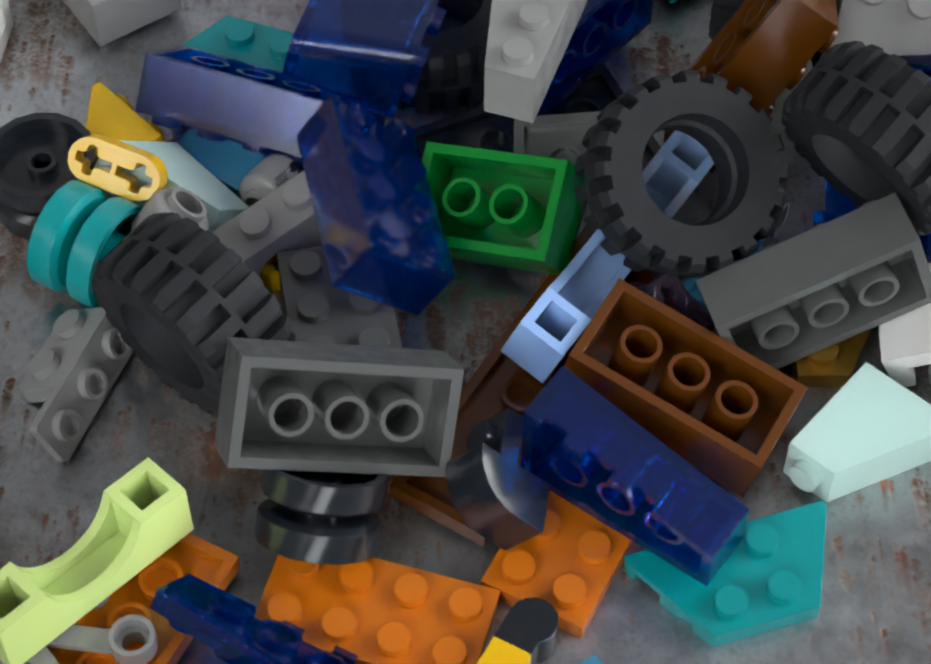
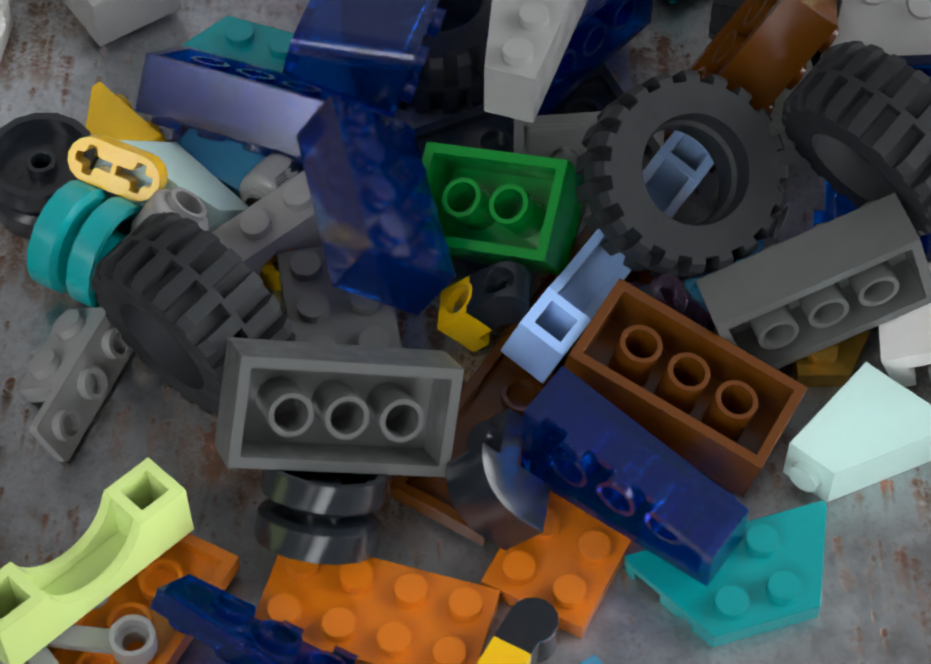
(485, 302): none -> black leg

